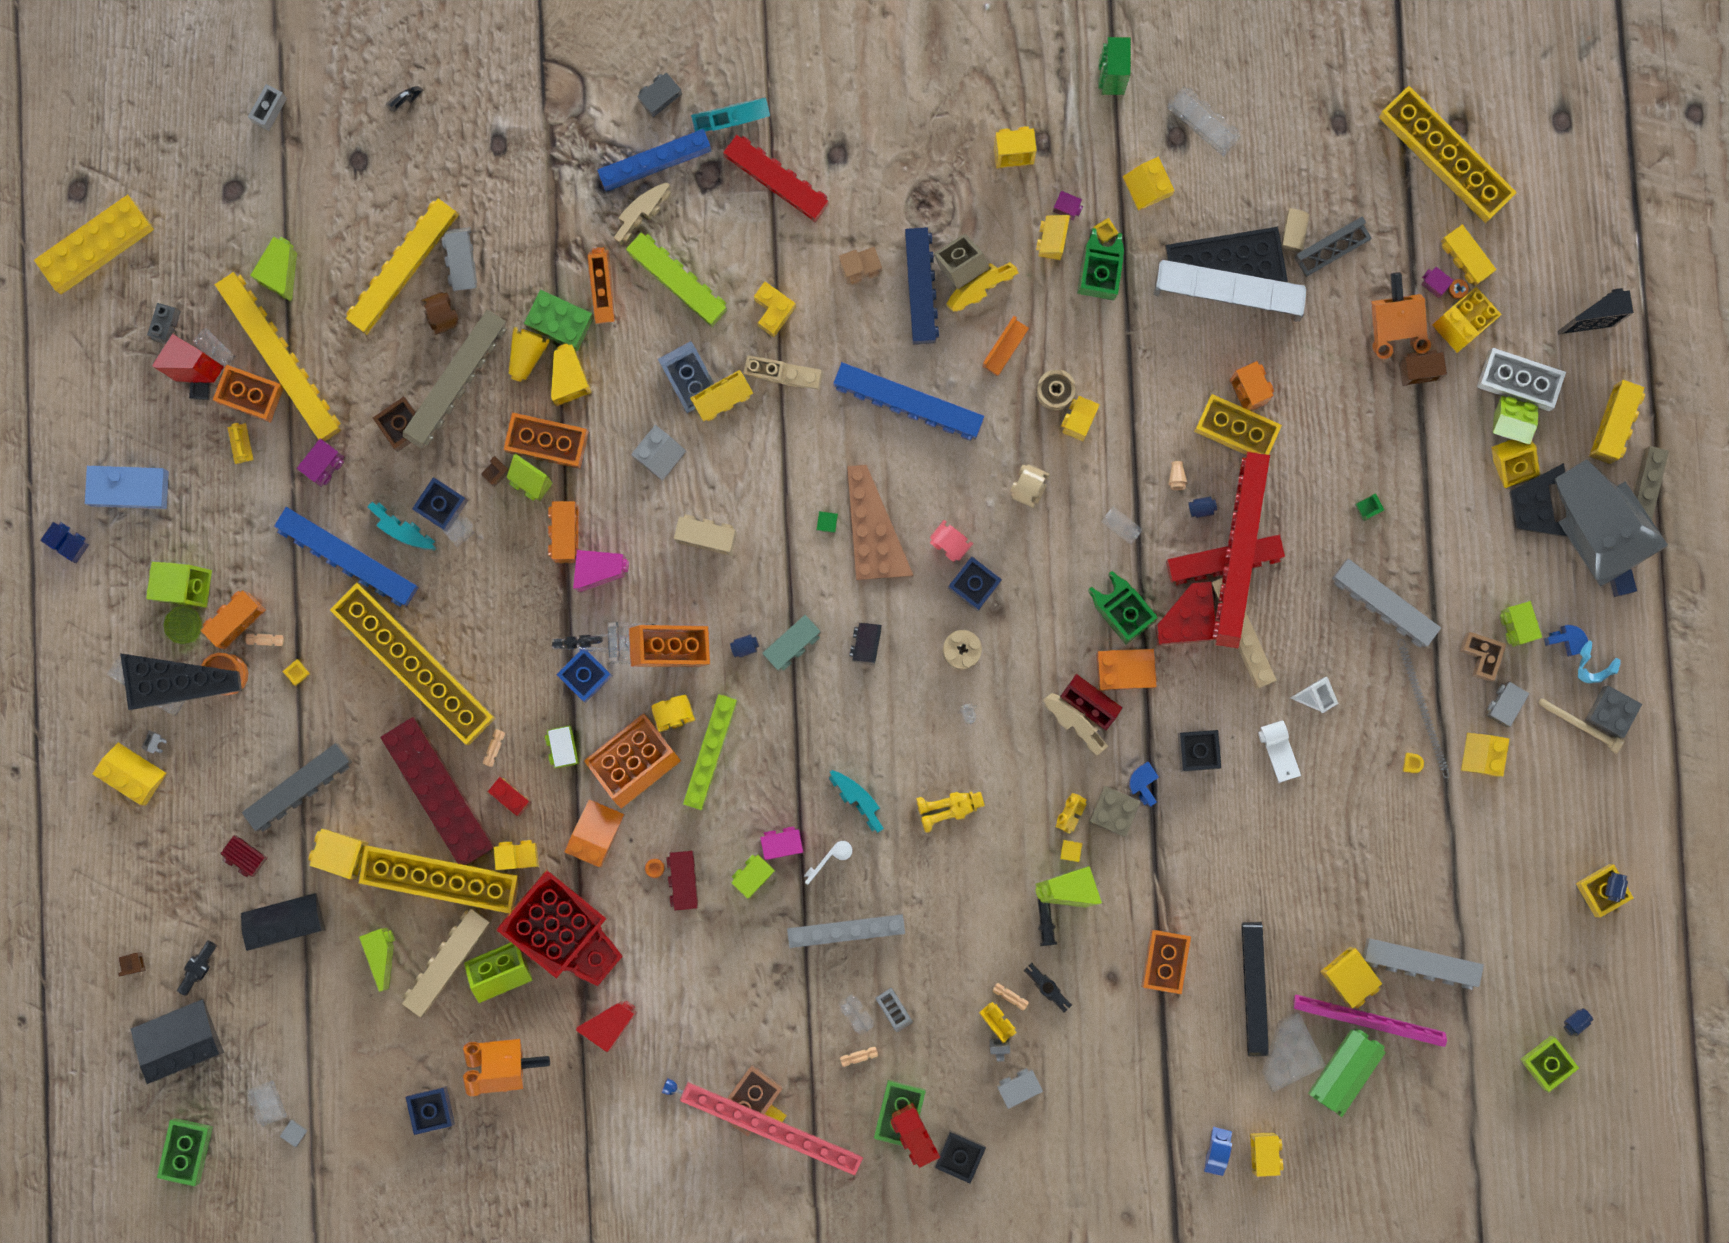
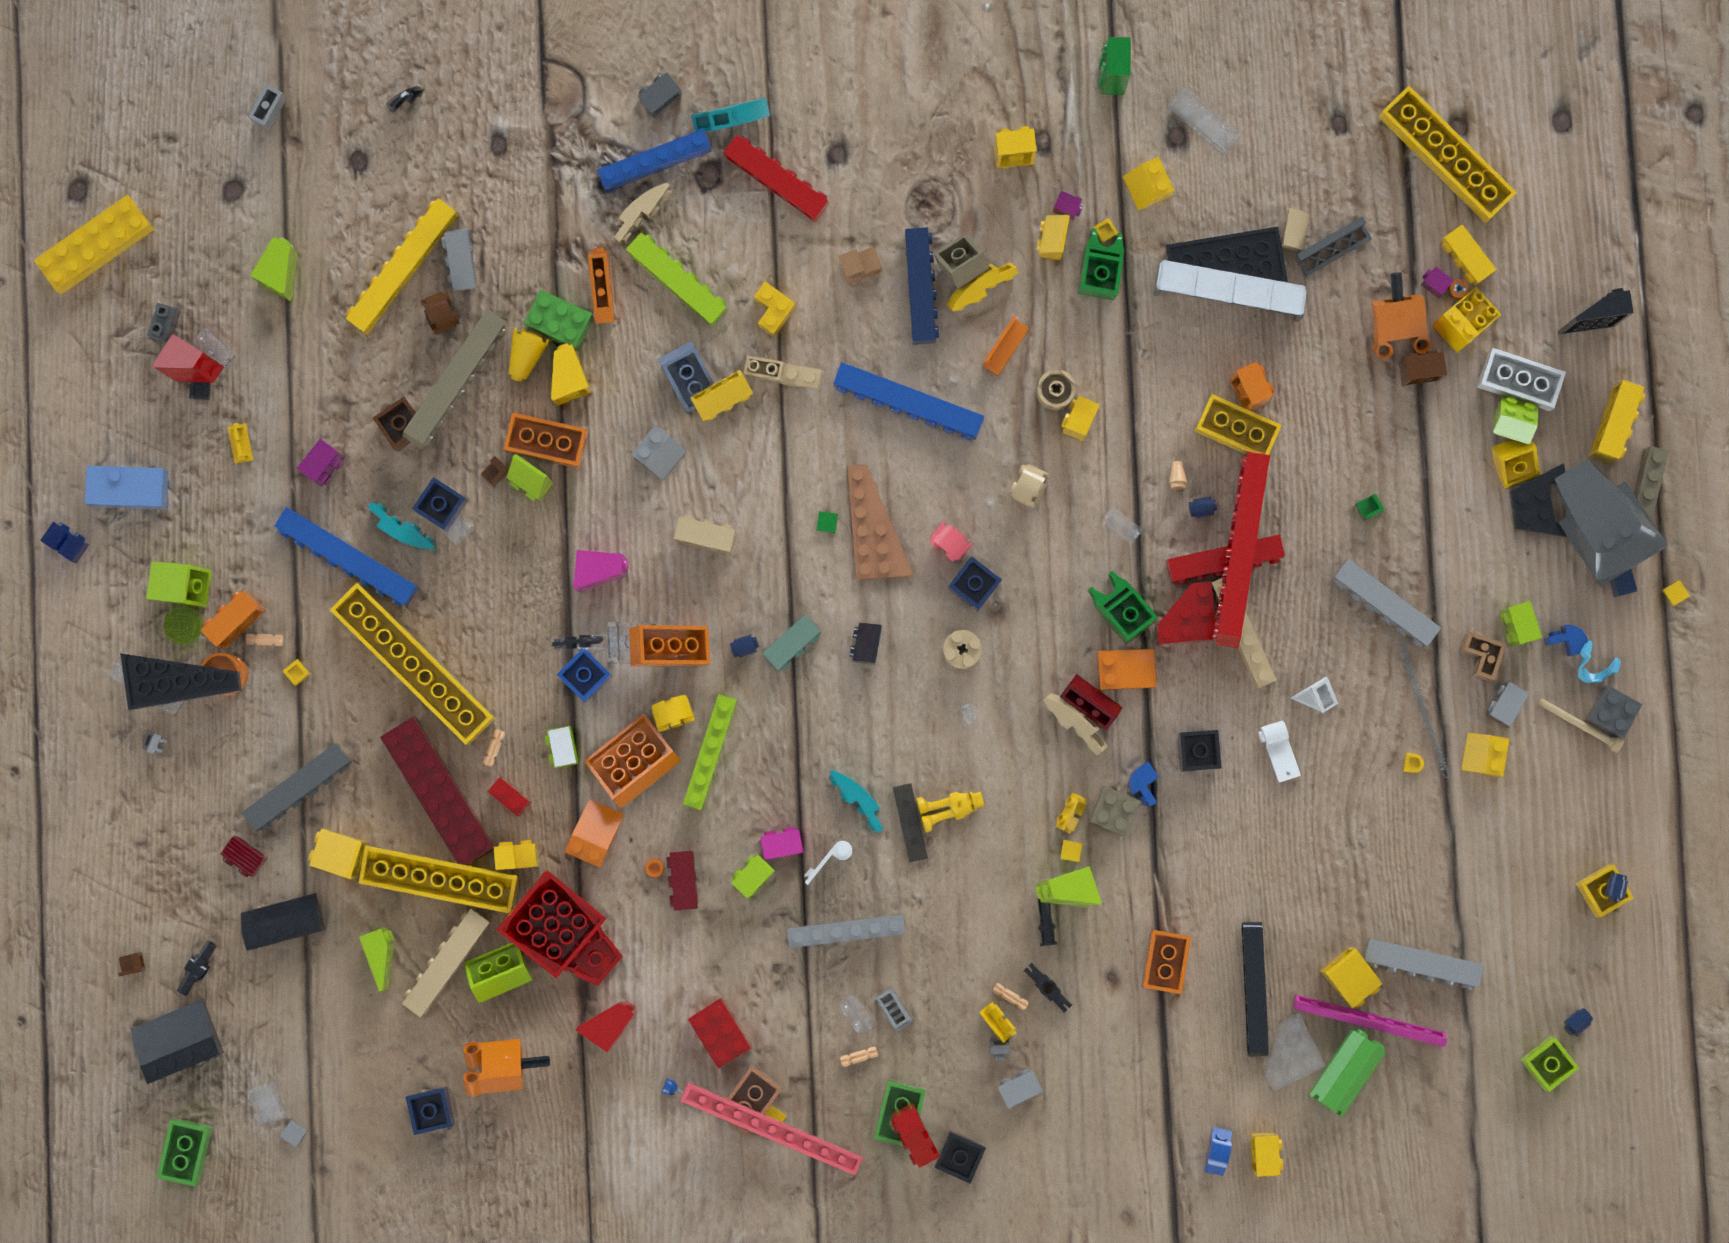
(129, 774): yellow slope -> none
(248, 393): orange brick -> none
(278, 357): yellow brick -> none
(563, 531): orange brick -> none
(719, 1033): none -> red brick
(910, 822): none -> clear smoke tile
(1676, 593): none -> yellow tile

